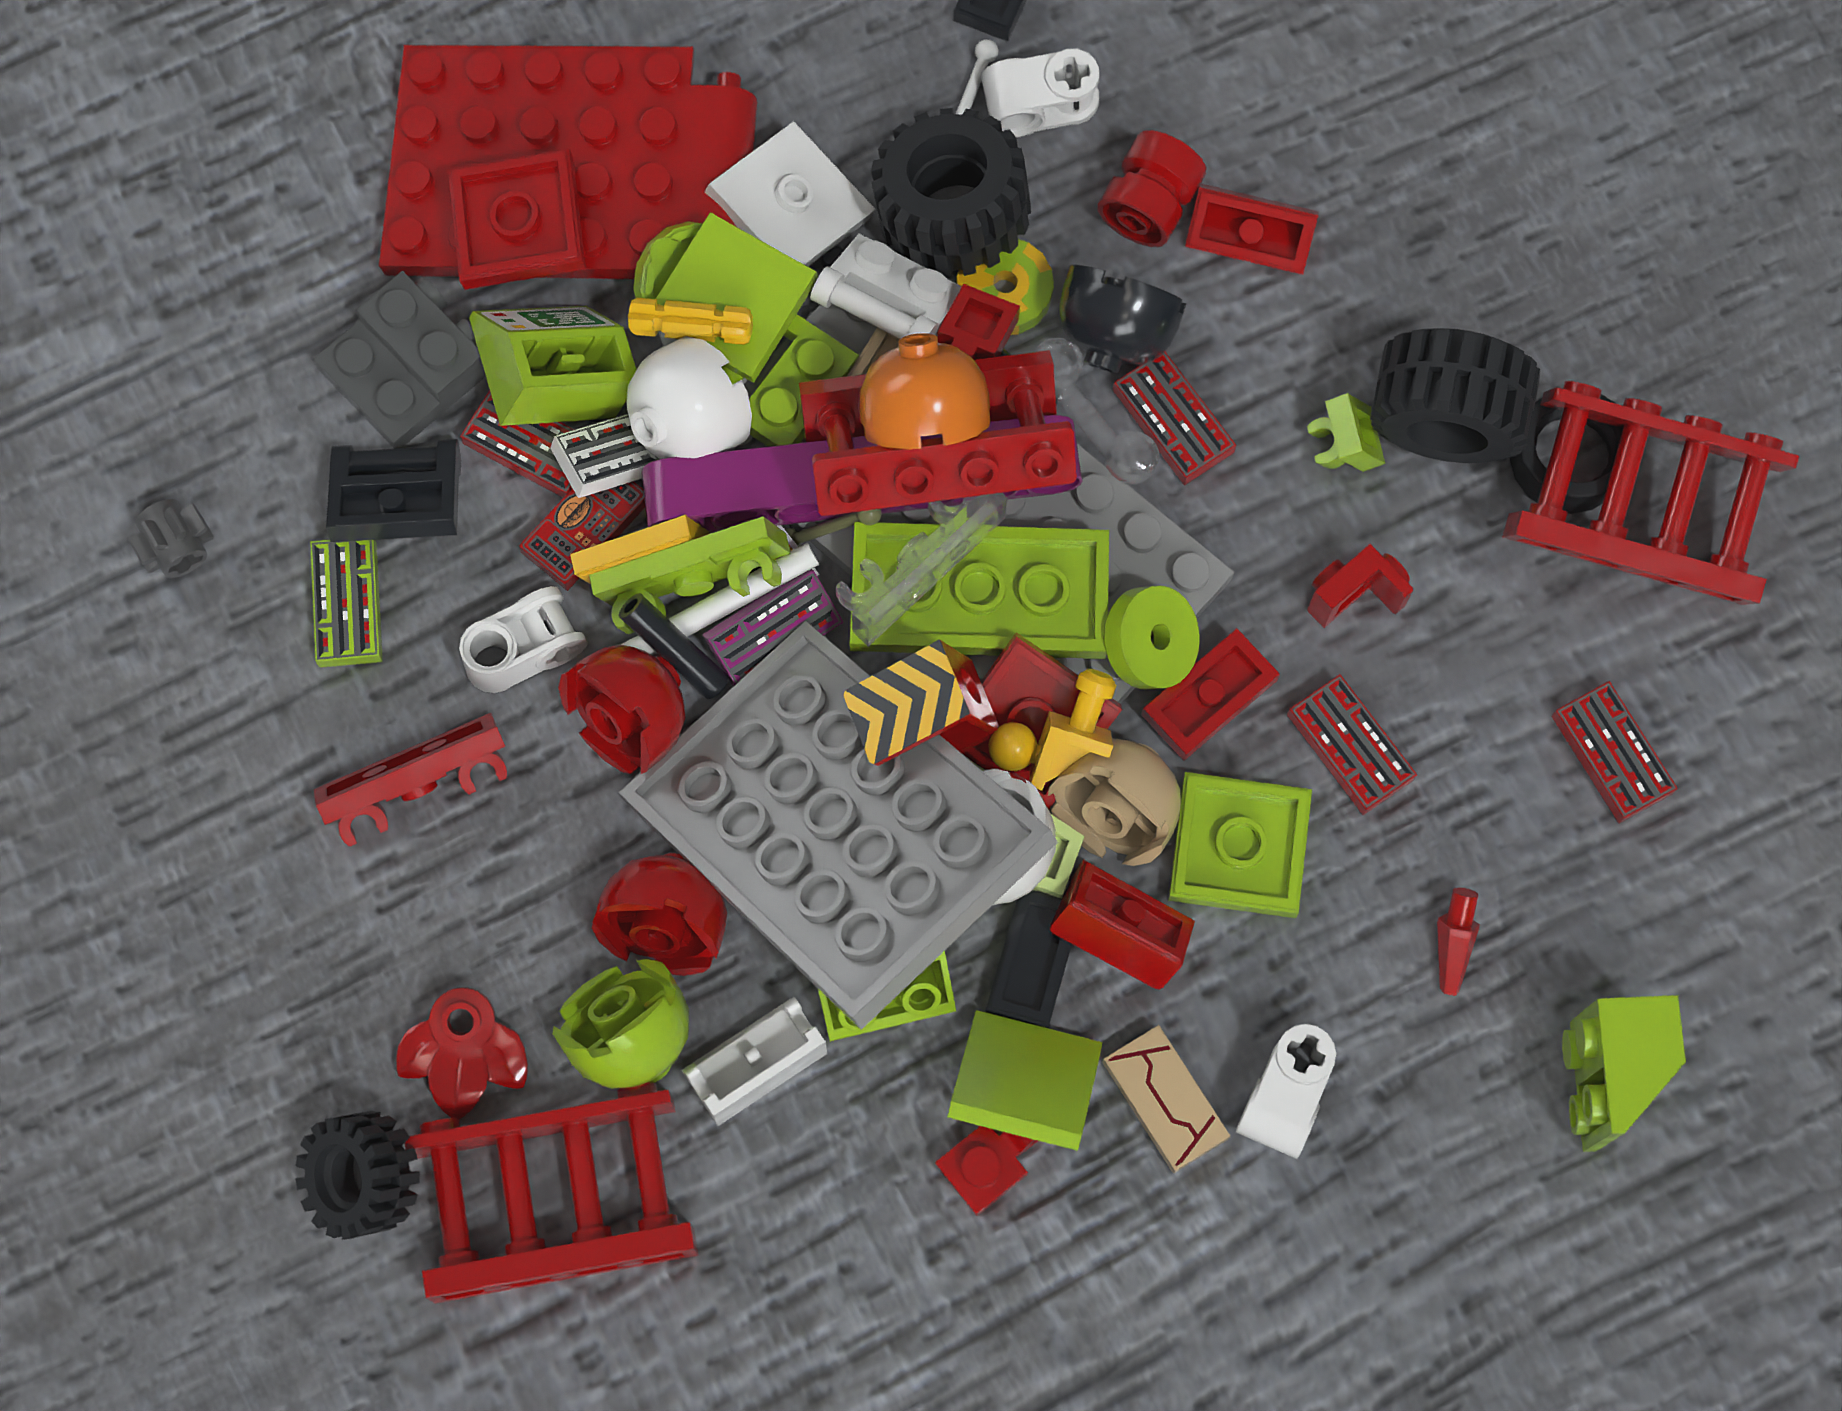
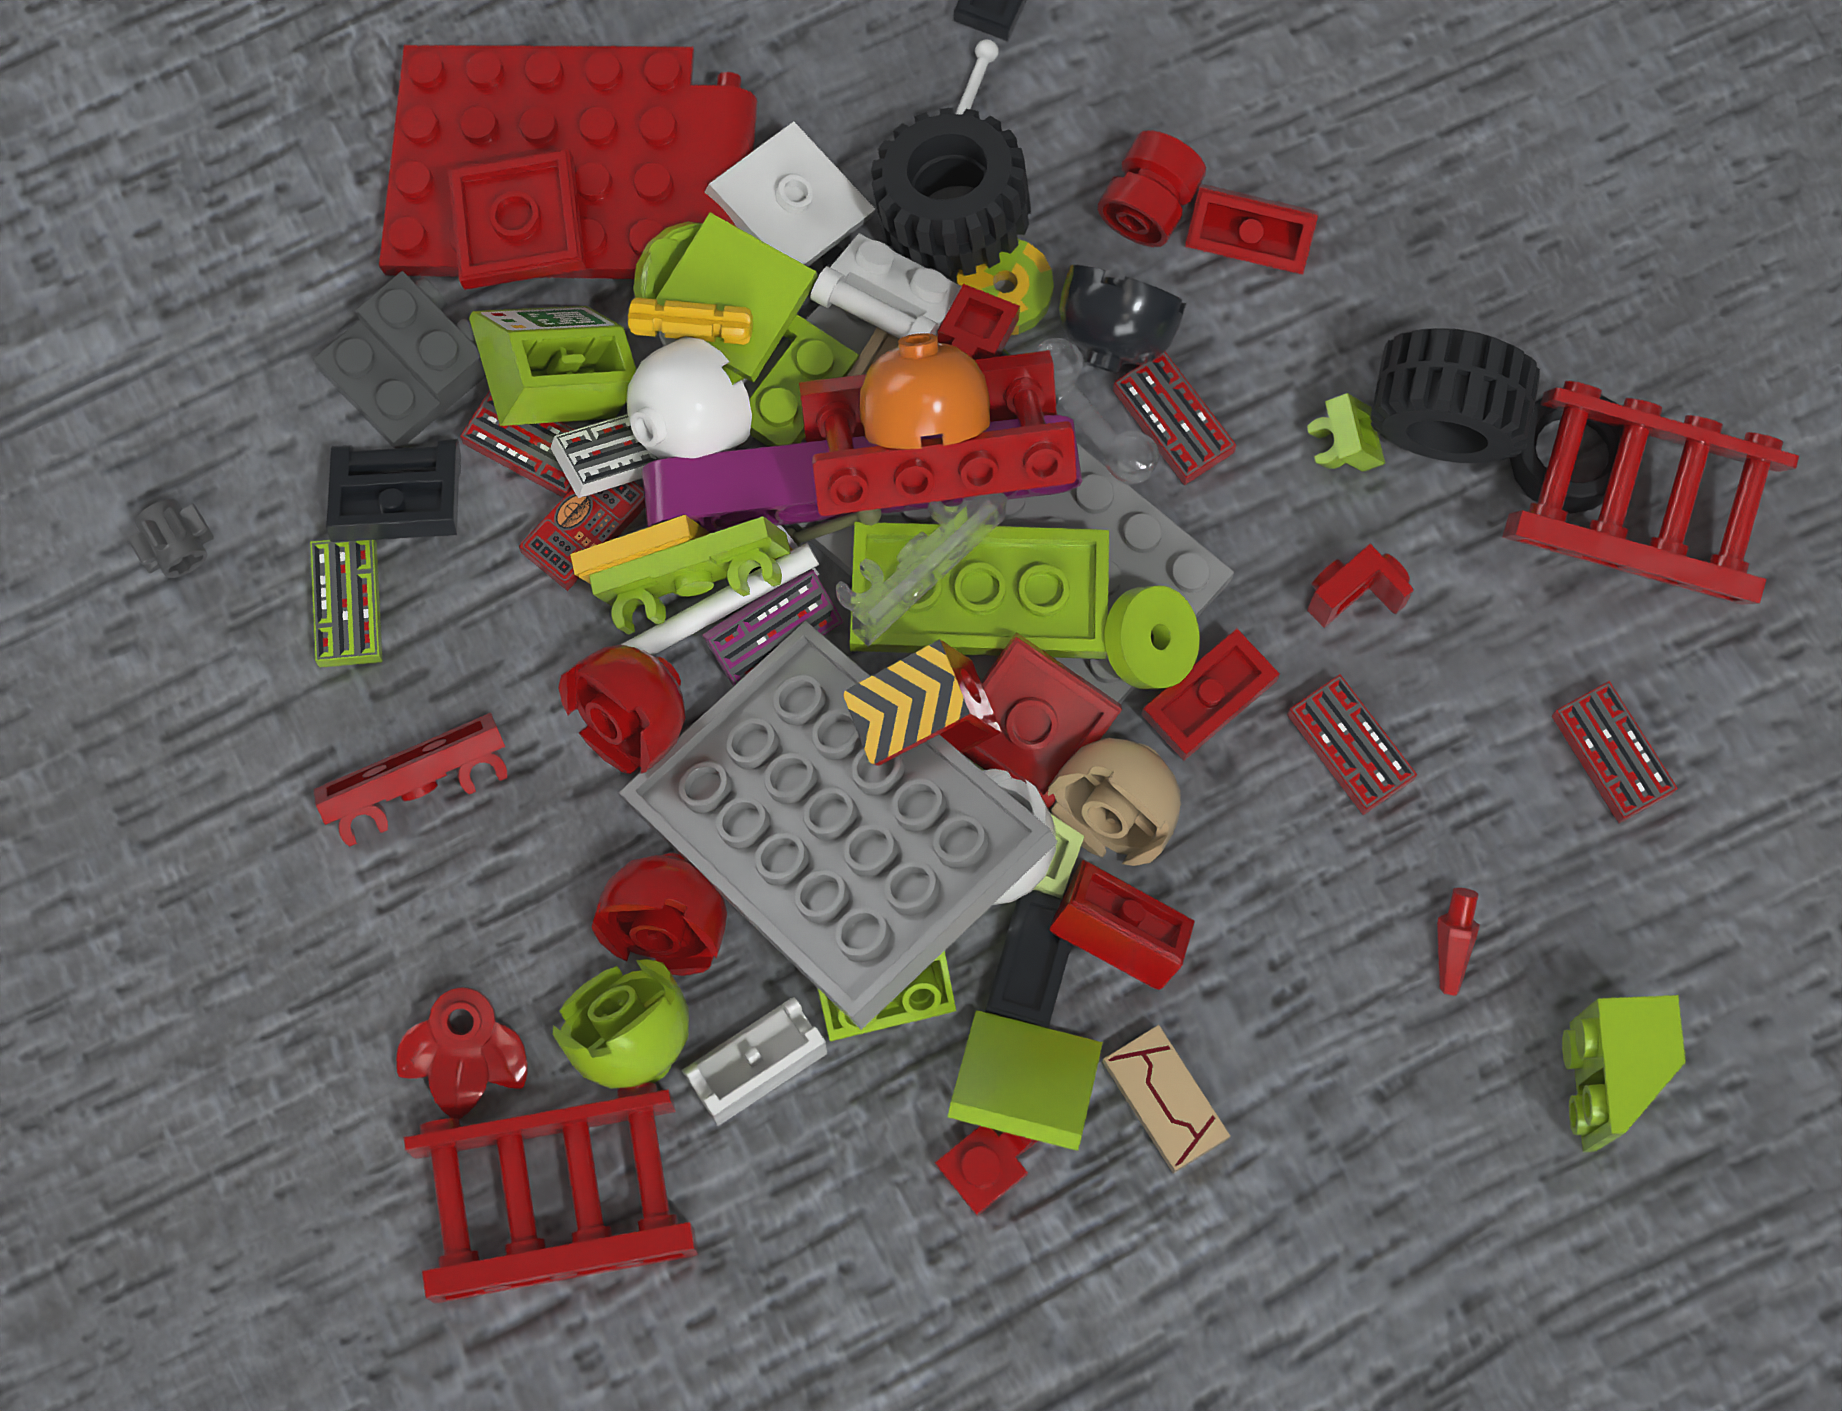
(382, 1169): black tyre -> none
(525, 638): white piece -> none
(673, 646): black piece -> none
(1036, 93): white piece -> none
(1062, 738): yellow piece -> none
(1240, 845): lime tile -> none
(1286, 1100): white piece -> none

